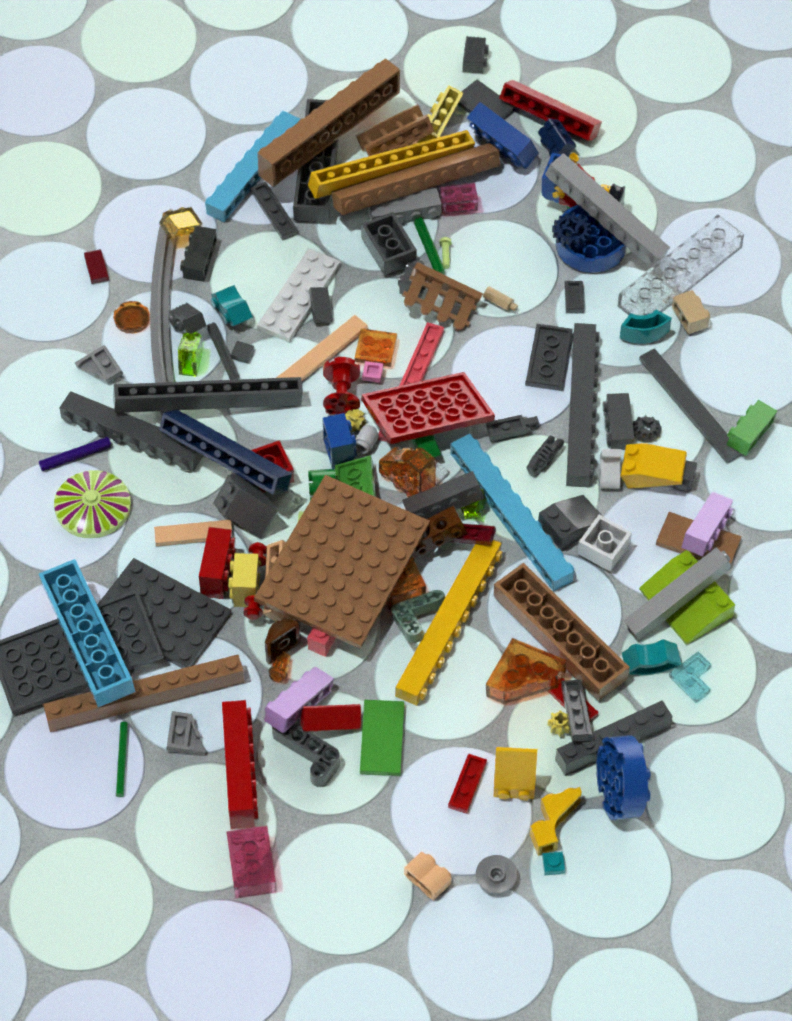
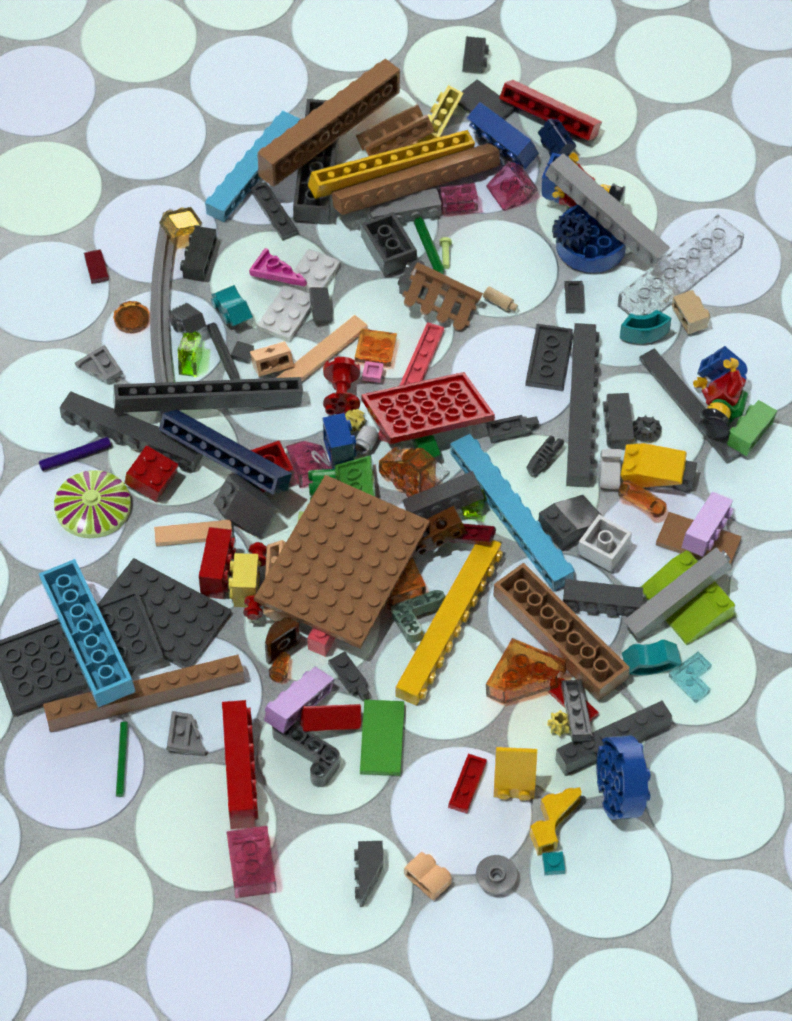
(151, 473): none -> red brick
(271, 359): none -> light nougat brick
(274, 269): none -> dark pink wing
(306, 457): none -> clear pink slope
(349, 675): none -> dark grey hinge
(369, 867): none -> dark grey slope
(511, 186): none -> clear pink slope
(602, 597): none -> dark grey brick
(642, 498): none -> clear orange cylinder
(725, 392): none -> piece

